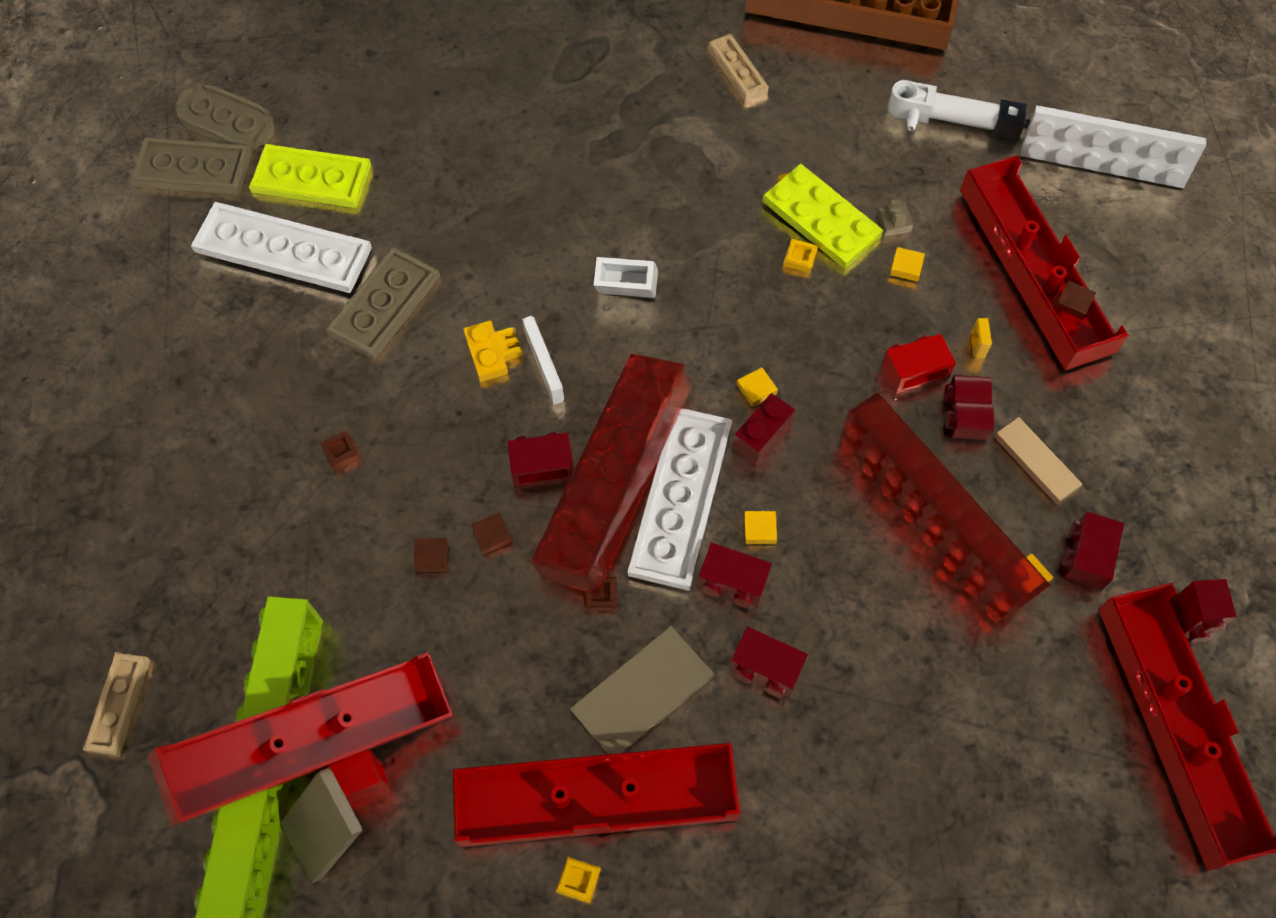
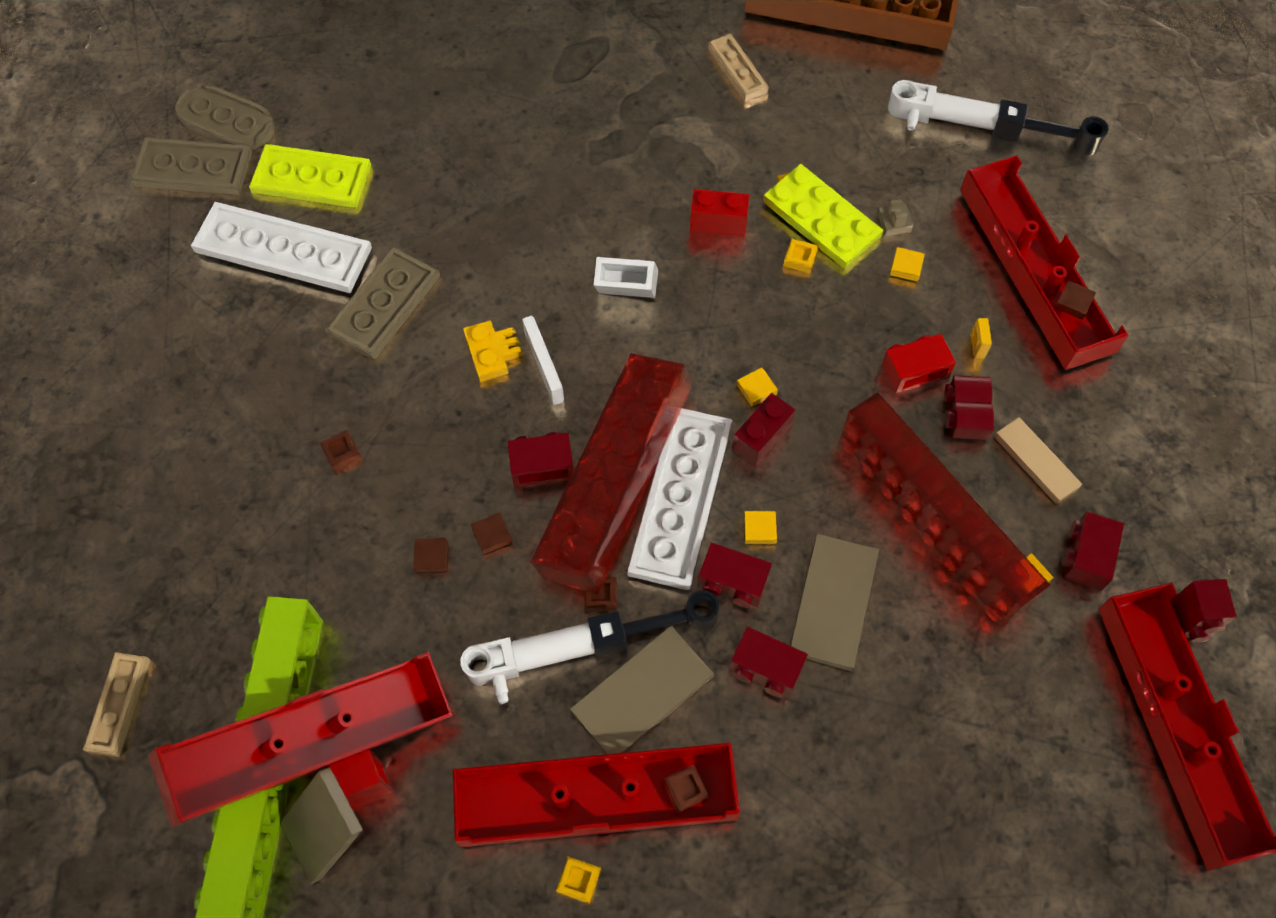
(600, 636): none -> white piece
(685, 789): none -> copper tile
(719, 212): none -> red brick
(835, 601): none -> dark tan tile
(1112, 146): white plate -> none

